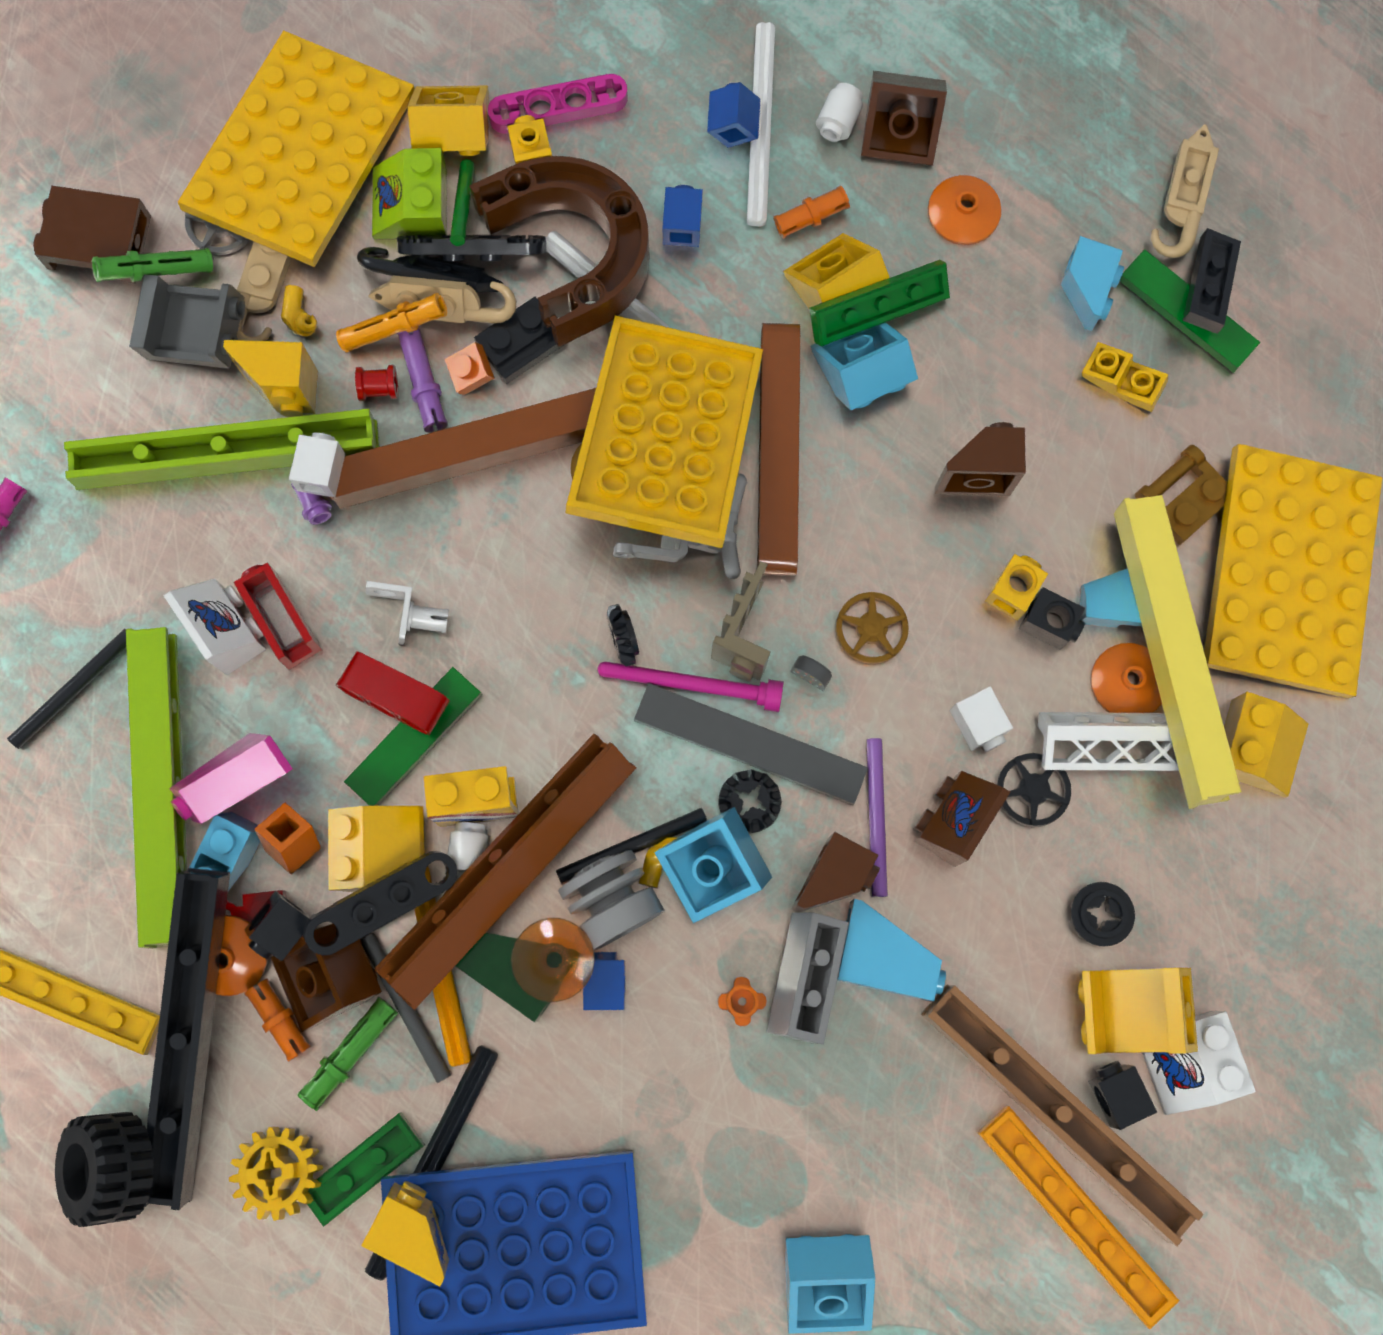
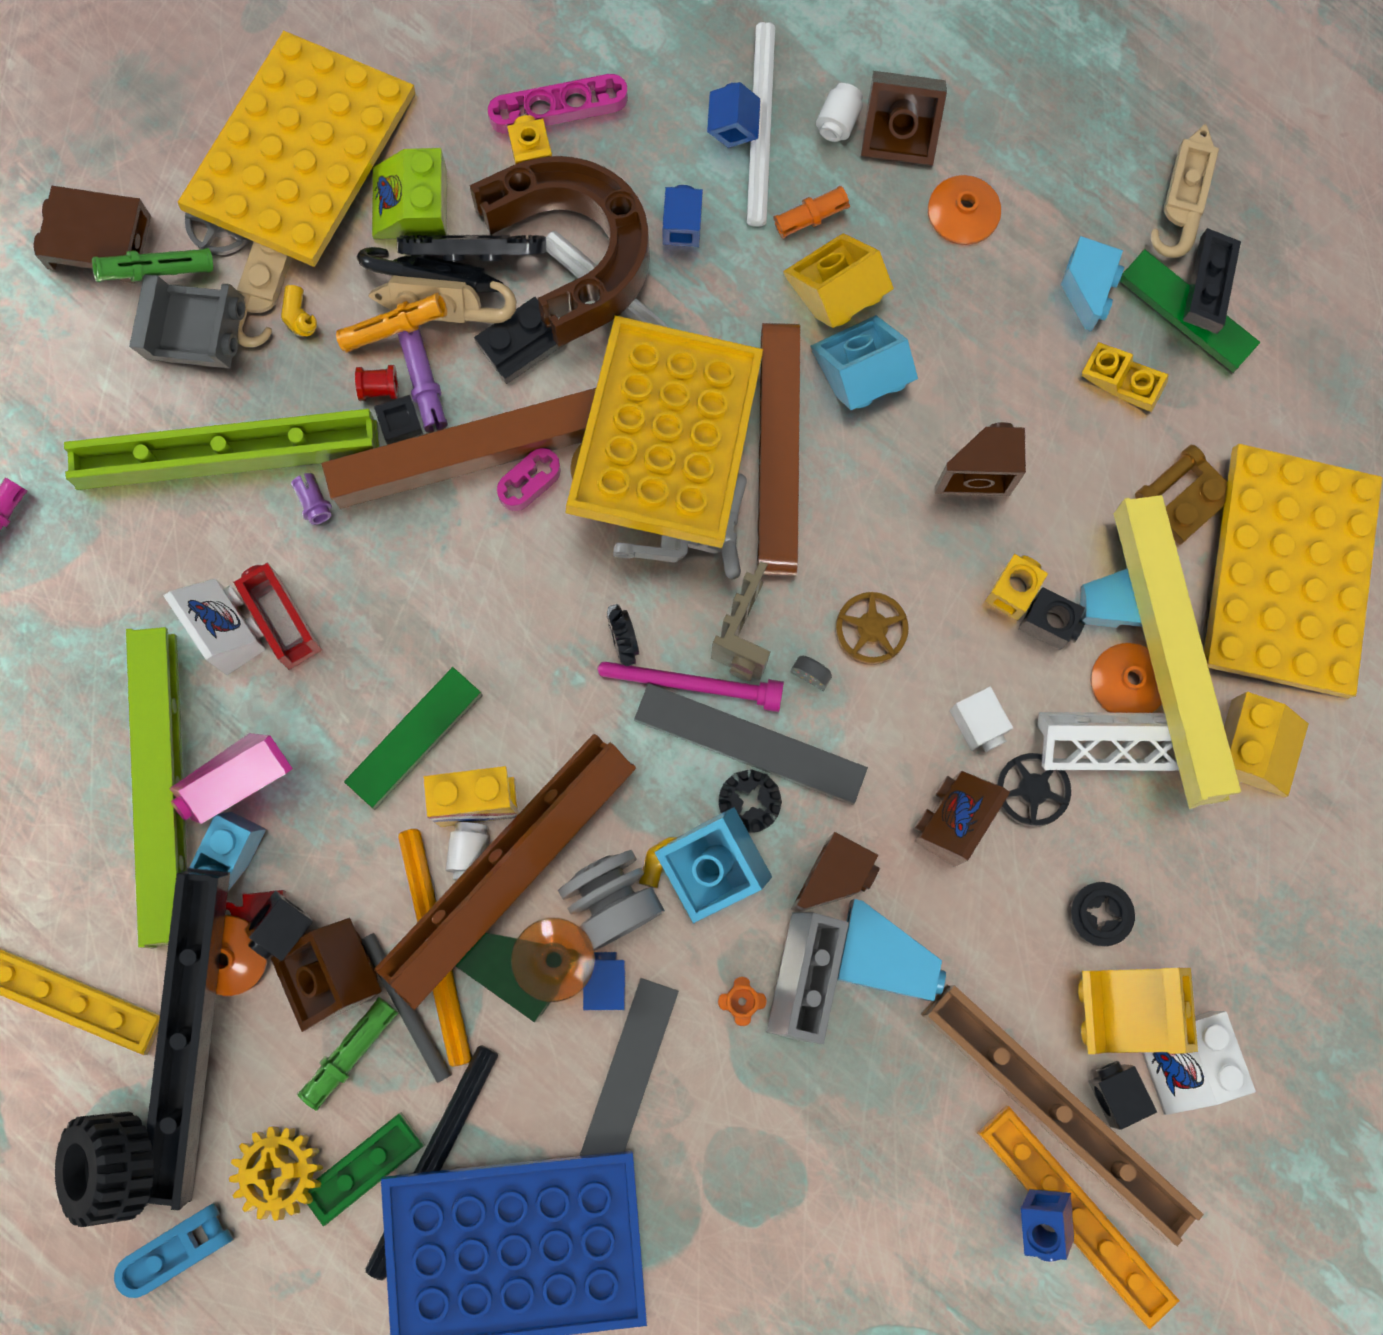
(68, 691): black piece -> none
(170, 1254): none -> dark azure plate
(277, 1019): orange pin -> none
(279, 372): yellow slope -> none
(288, 838): orange brick -> none
(317, 465): white brick -> none
(371, 843): yellow slope -> none
(380, 902): black plate -> none
(393, 693): red beam -> none
(398, 420): none -> black tile
(409, 1233): yellow slope -> none
(412, 615): white bracket -> none
(450, 118): yellow slope -> none
(462, 203): green bar -> none
(469, 368): orange plate -> none
(534, 486): none -> dark pink beam
(630, 1069): none -> dark grey tile
(637, 842): black piece -> none
(829, 1284): medium azure slope -> none
(877, 814): medium lavender piece -> none
(879, 302): green tile -> none
(1053, 1210): none -> blue brick

